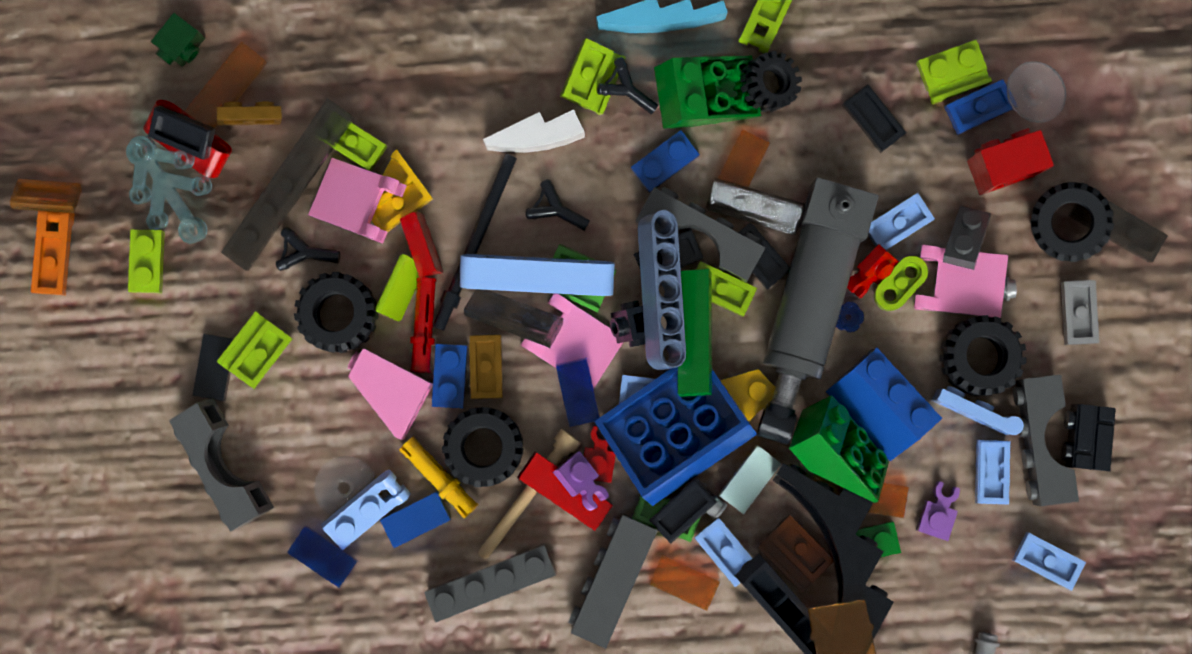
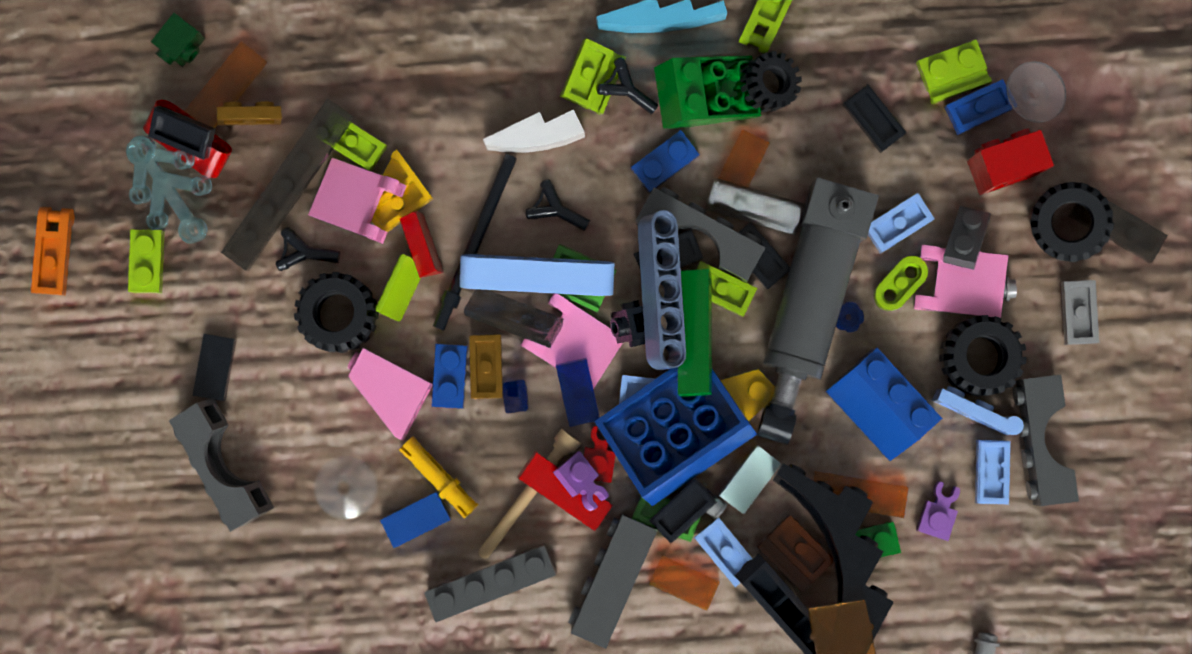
(45, 196): clear orange tile -> none
(254, 350): lime plate -> none
(322, 556): clear blue plate -> none
(365, 509): light blue plate -> none
(423, 325): red pin -> none
(455, 453): black tyre -> none
(515, 396): none -> clear blue slope
(839, 449): green slope -> none
(873, 268): red plate -> none
(1049, 561): light blue plate -> none
(1089, 437): black brick -> none

